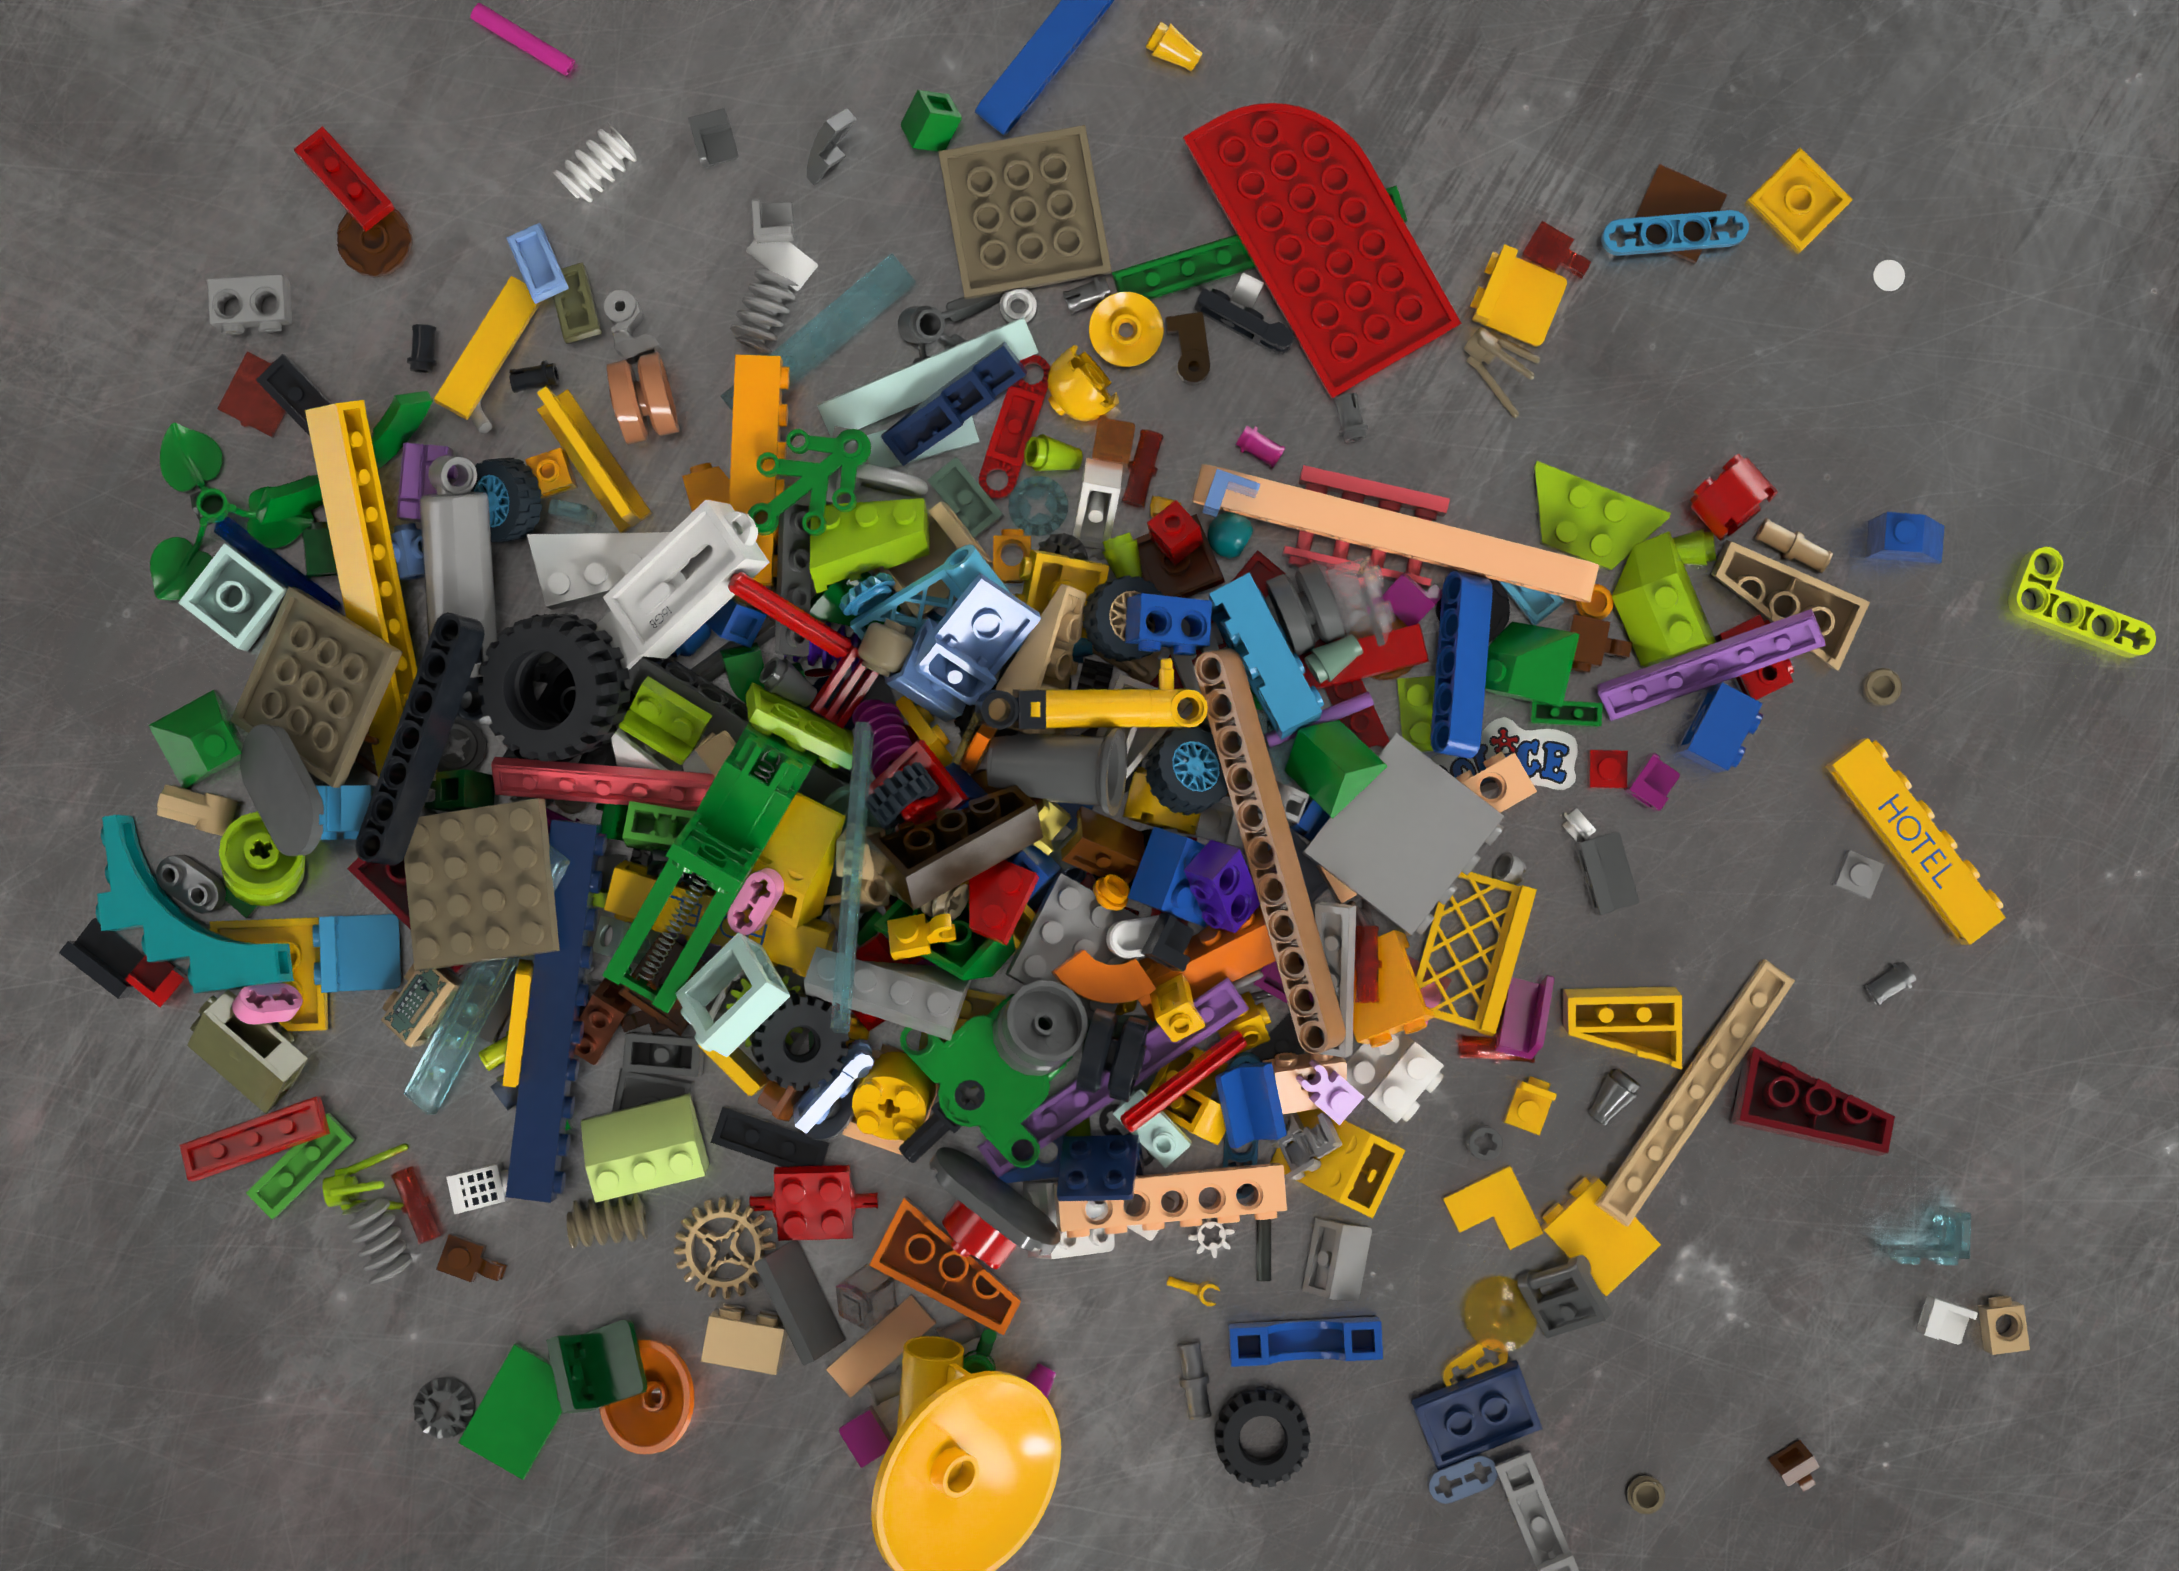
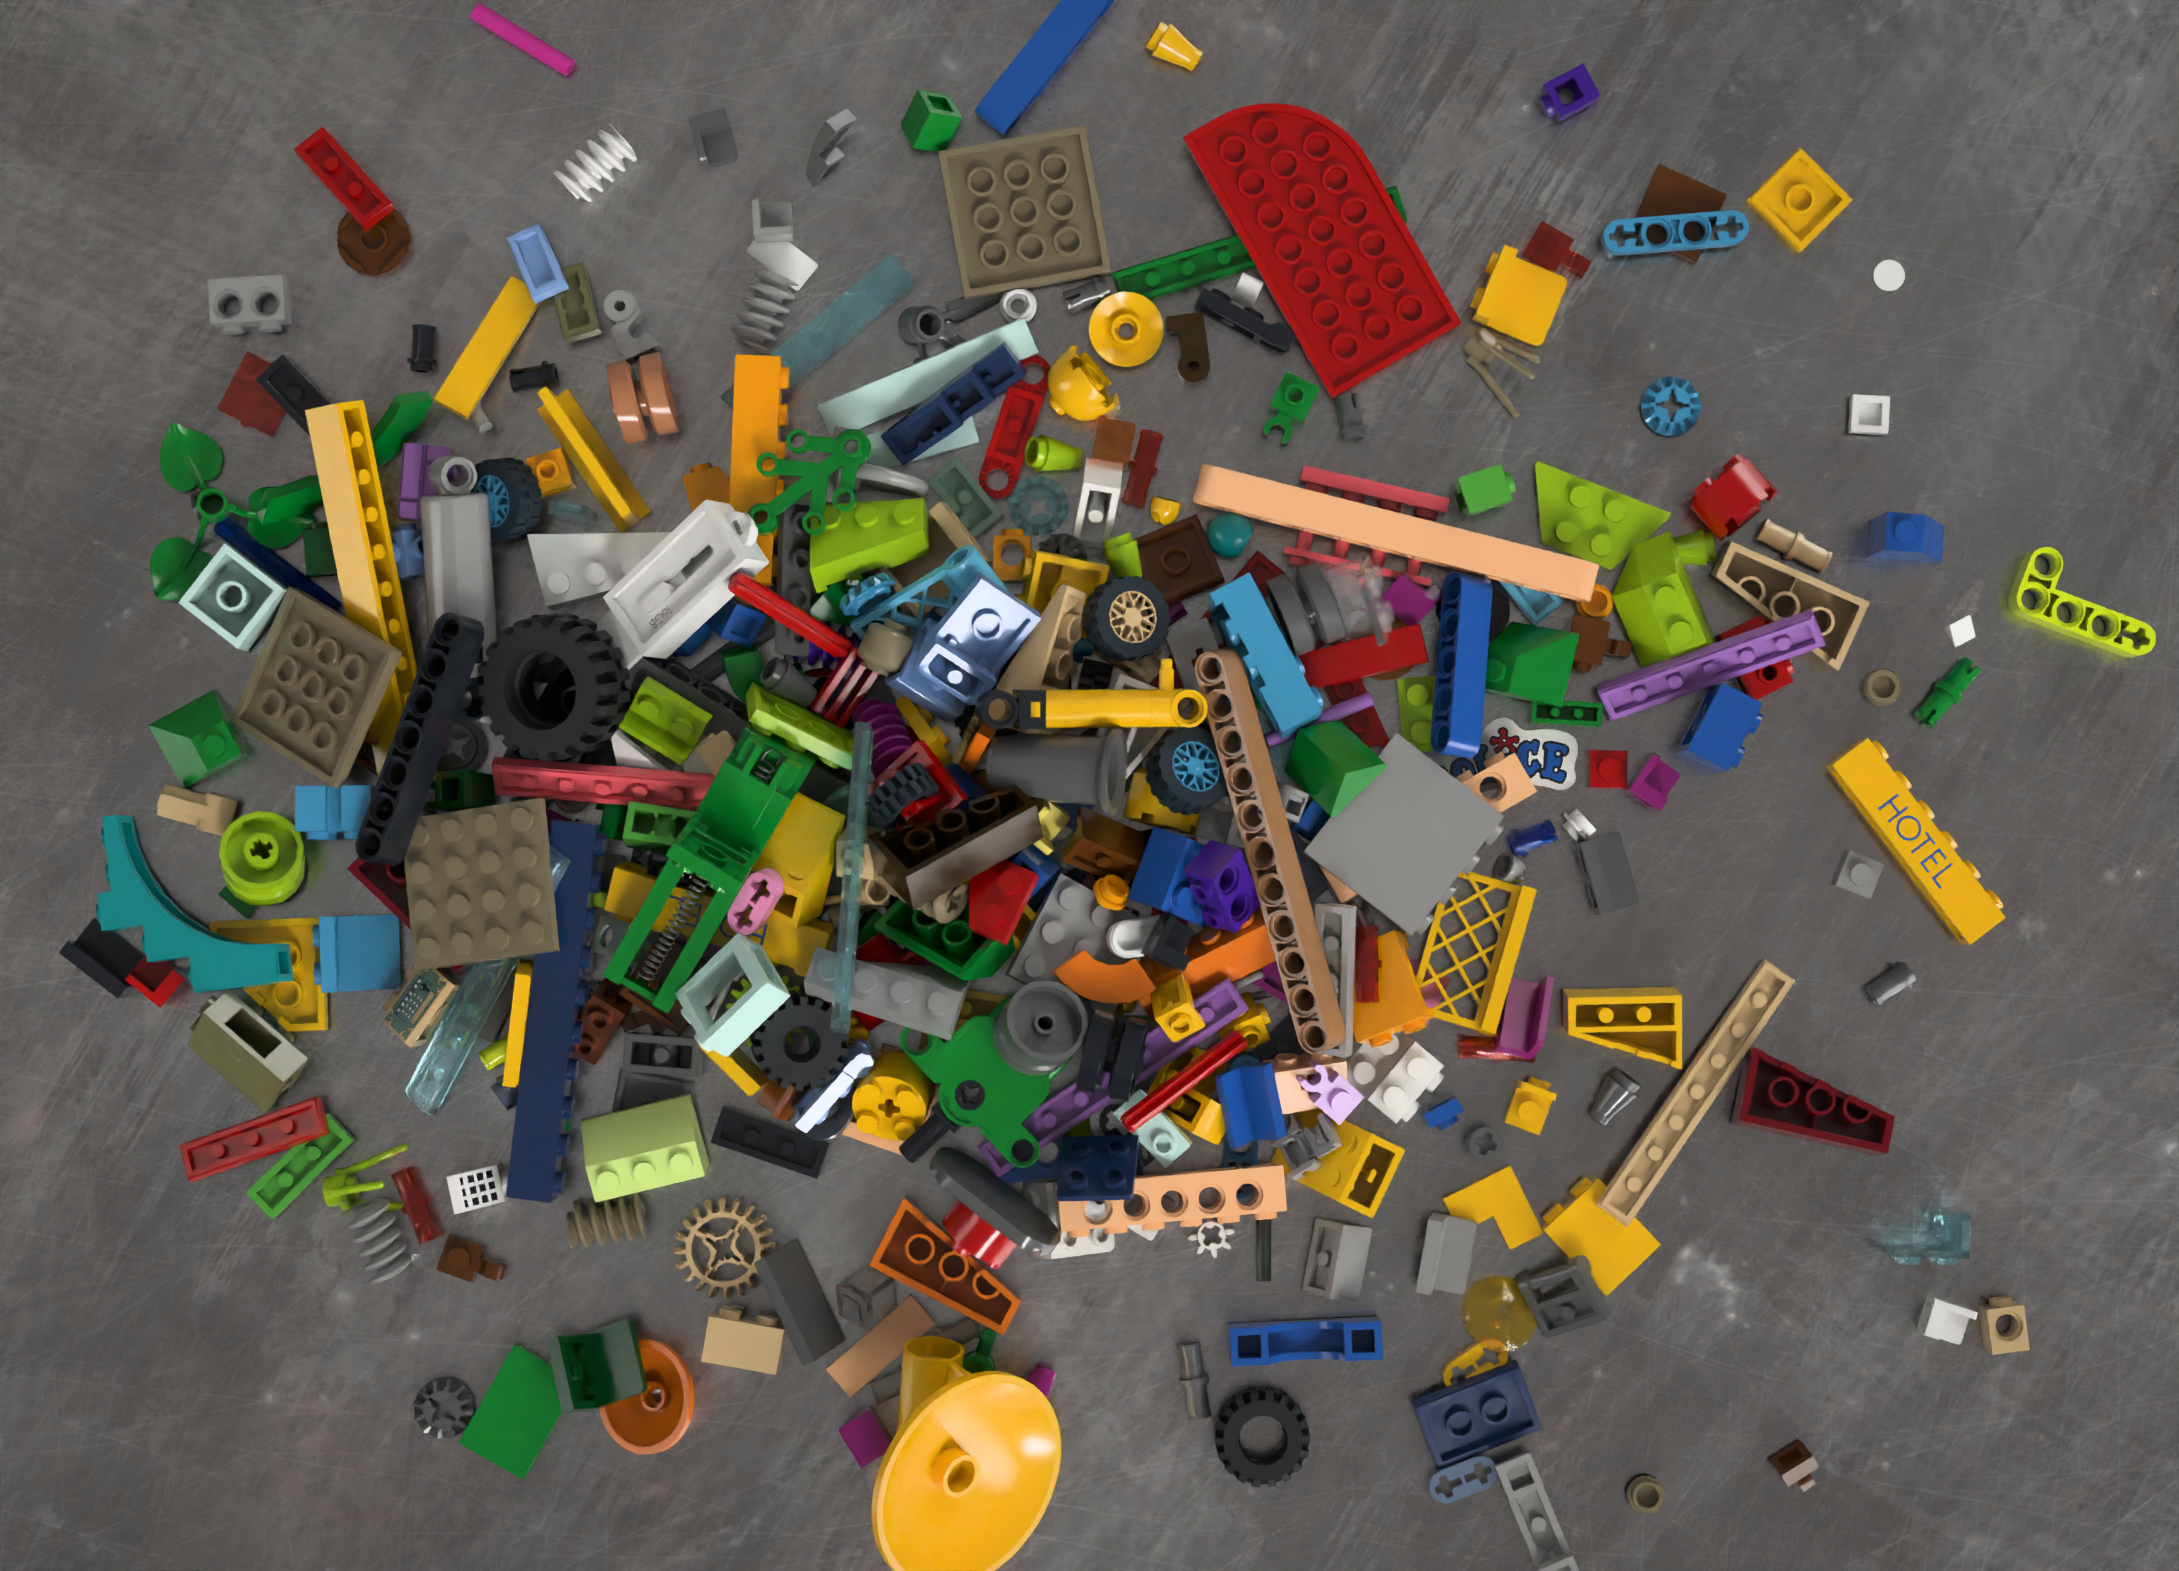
(188, 881): flat silver plate -> none
(269, 1008): bright pink beam -> none
(282, 790): dark grey tile -> none
(813, 1202): red plate -> none
(914, 934): yellow plate -> none
(1168, 615): blue brick -> none
(1175, 532): red brick -> none
(1193, 1288): yellow hand -> none
(1223, 481): medium blue panel -> none
(1260, 446): dark pink pin -> none
(1291, 404): none -> green brick
(1330, 659): sand green cone -> none
(1443, 1114): none -> blue plate
(1446, 1254): none -> light grey panel
(1483, 491): none -> bright green brick
(1531, 838): none -> clear blue pin
(1576, 83): none -> dark purple brick
(1658, 418): none -> dark azure gear
(1869, 414): none -> white plate
(1947, 692): none -> green pin
(1960, 631): none -> white piece

